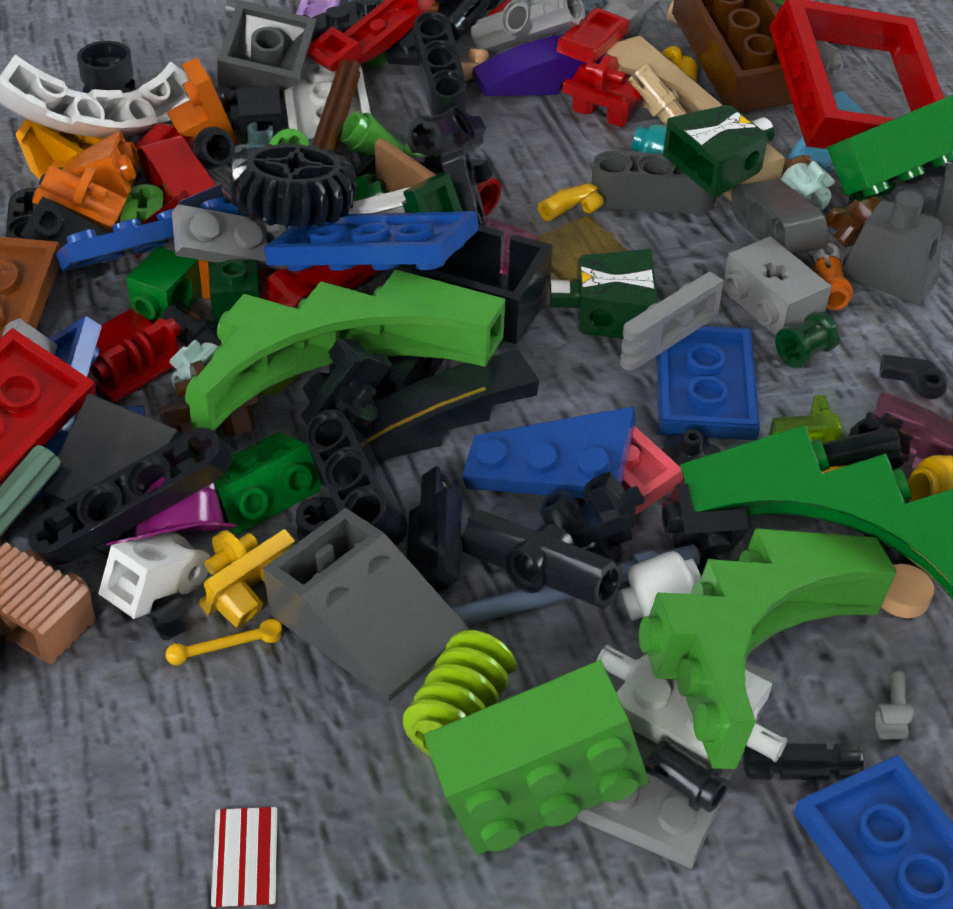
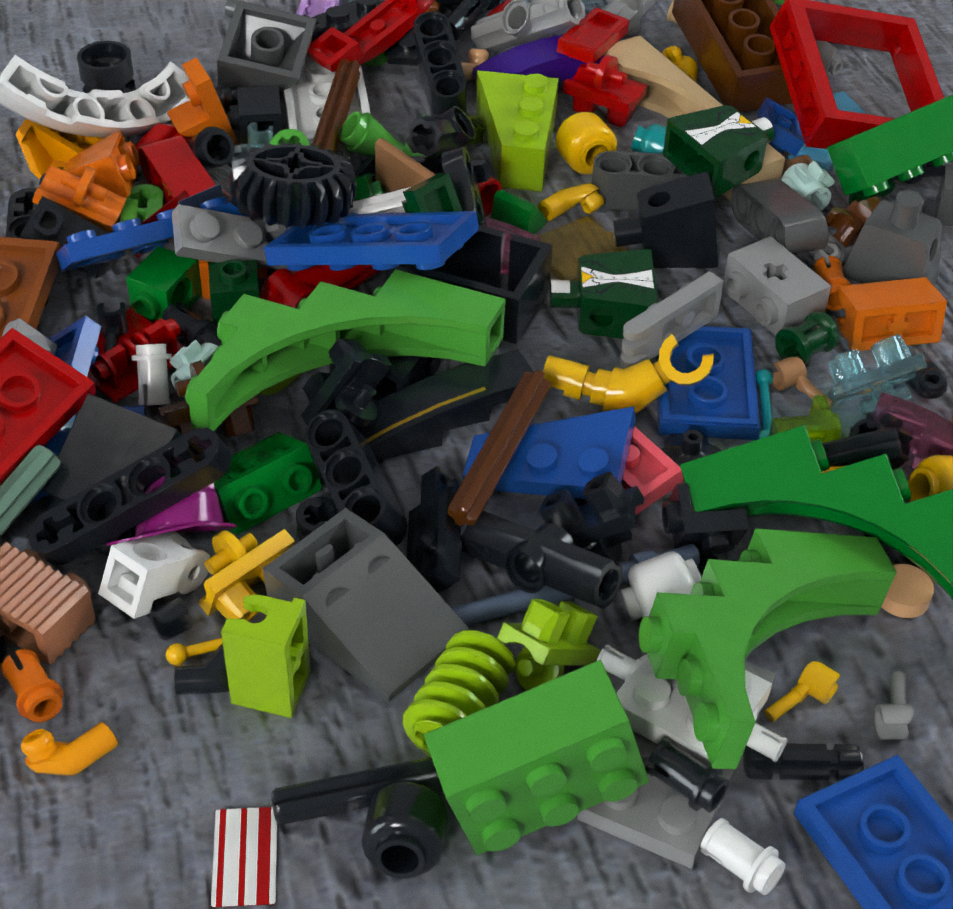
(36, 694): none -> orange pin
(67, 758): none -> light orange arm
(113, 324): none -> black hand
(152, 374): none -> white pin
(203, 677): none -> black arm
(268, 658): none -> lime hinge
(348, 790): none -> black axle
(405, 830): none -> black head
(498, 449): none -> reddish brown axle
(517, 212): none -> green slope
(518, 124): none -> lime wedge
(551, 639): none -> lime hips
(583, 138): none -> yellow head
(627, 386): none -> yellow piece
(656, 94): tan pin -> none
(674, 223): none -> black torso
(743, 857): none -> white pin
(764, 379): none -> teal hinge
(786, 127): none -> blue plate
(794, 373): none -> medium nougat hand
(815, 681): none -> yellow hand
(889, 309): none -> orange hinge
(894, 366): none -> clear light blue hips

